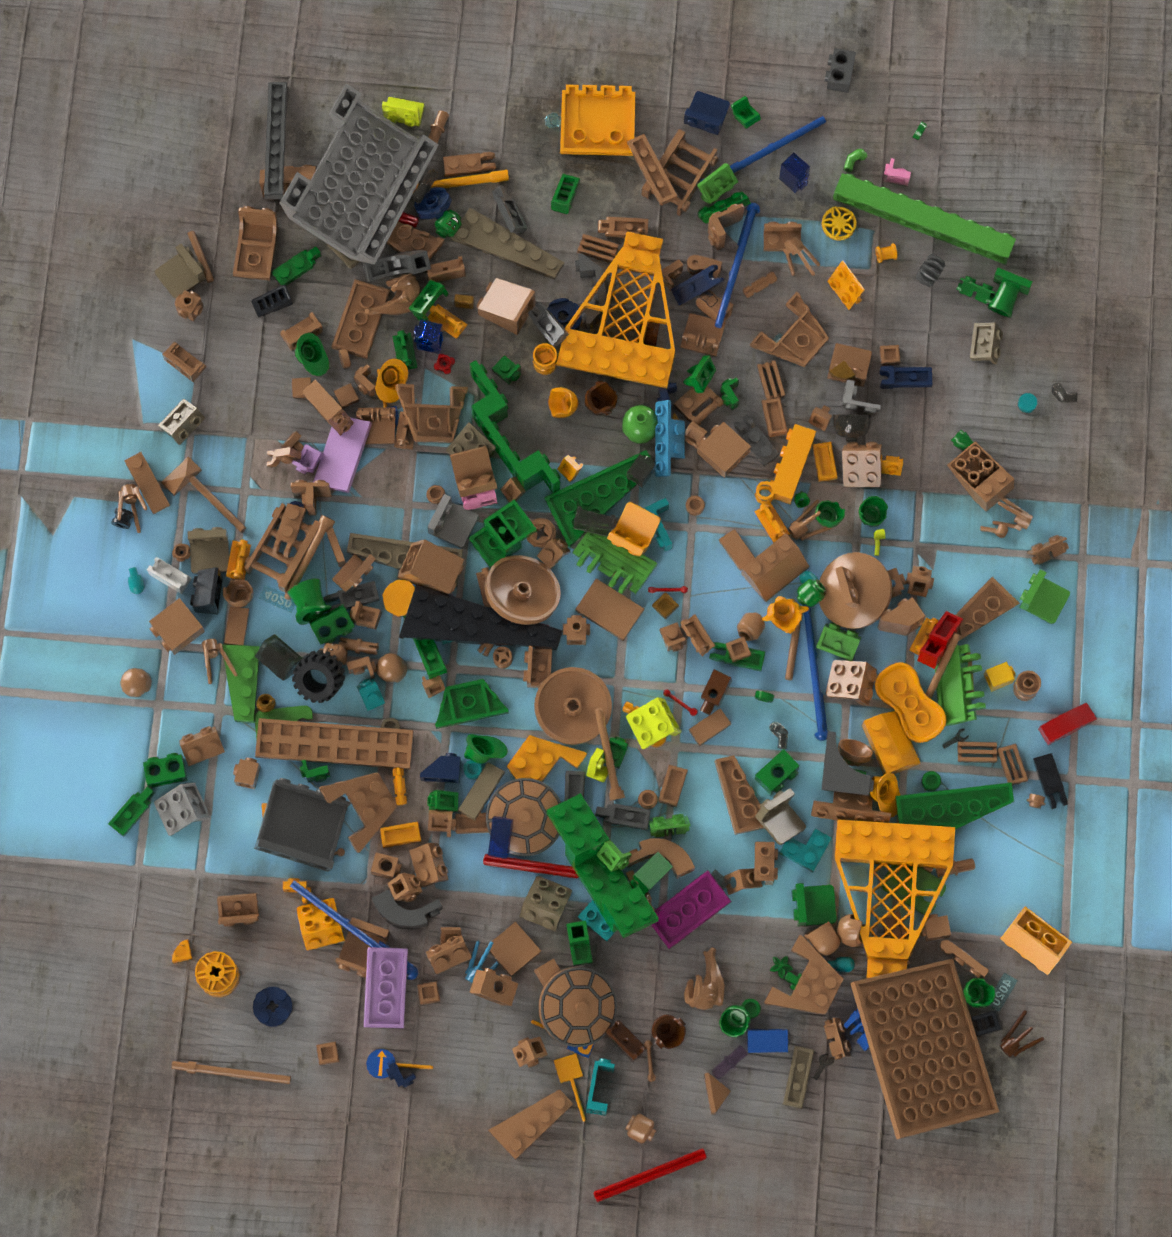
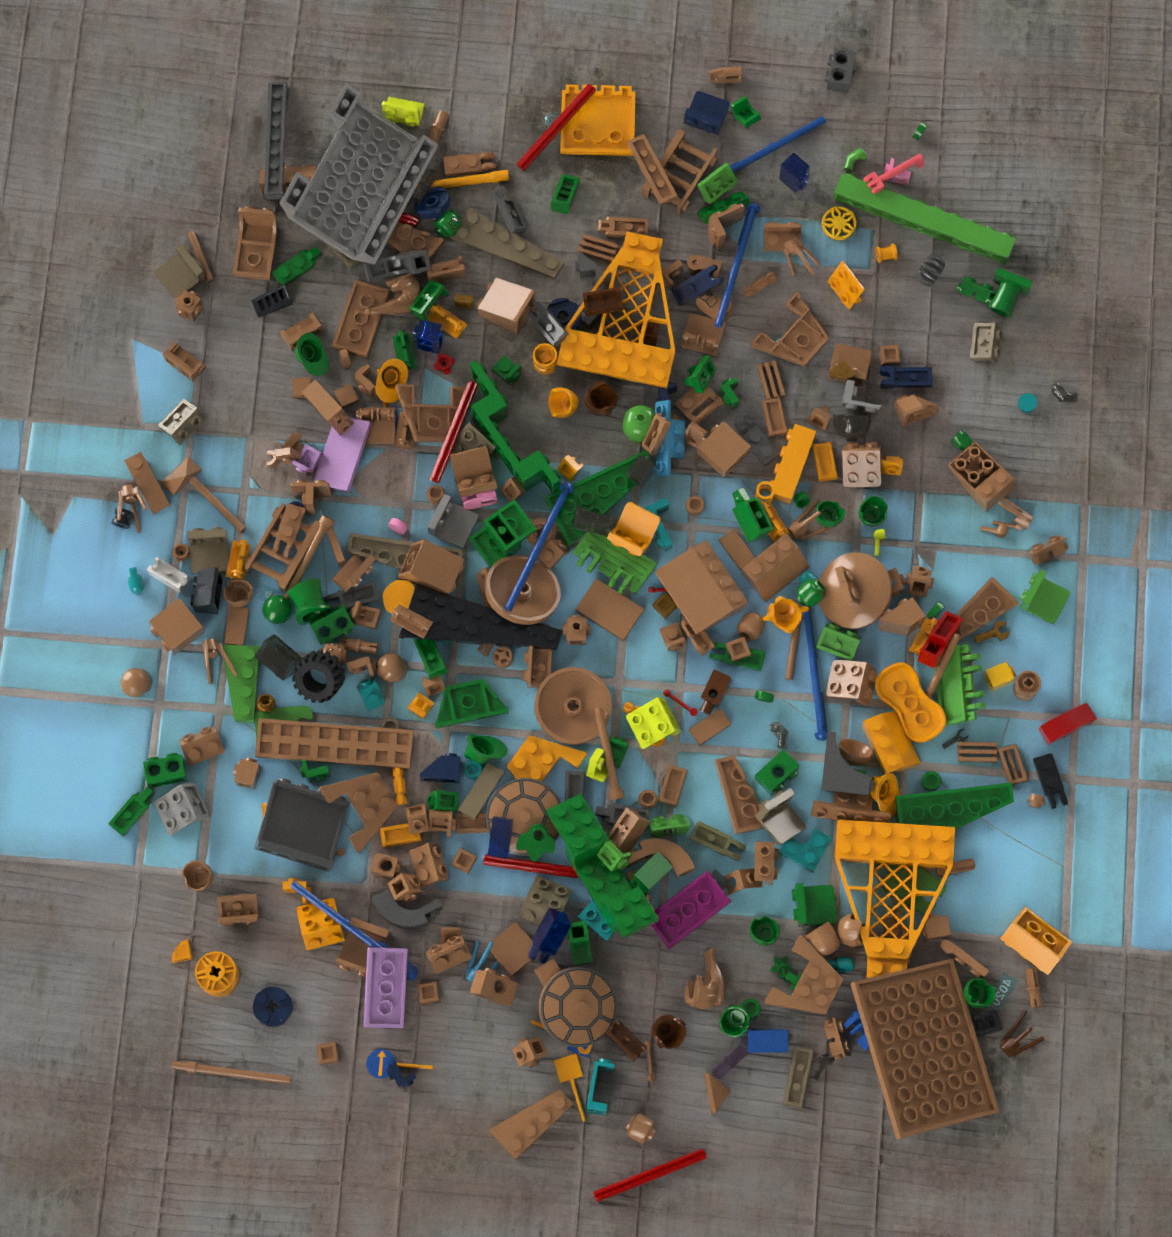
(197, 875): none -> medium nougat hair
(277, 609): none -> green hair
(397, 526): none -> bright pink tile
(411, 621): none -> medium nougat hinge
(417, 819): none -> medium nougat bracket
(421, 705): none -> light orange tile
(453, 432): none -> red axle
(464, 861): none -> medium nougat tile
(535, 844): none -> green plate
(549, 935): none -> clear blue hinge
(556, 127): none -> red axle
(566, 488): none -> blue bar
(603, 301): none -> reddish brown hinge
(628, 830): none -> medium nougat hinge
(656, 434): none -> medium nougat tile
(701, 587): none -> medium nougat slope
(715, 840): none -> olive hinge
(726, 75): none -> medium nougat hinge
(751, 516): none -> green hinge
(764, 931): none -> green hair
(878, 180): none -> coral hinge
(913, 409): none -> medium nougat slope
(936, 610): none -> green tile
(993, 633): none -> pearl gold bar
(1033, 987): none -> medium nougat axle

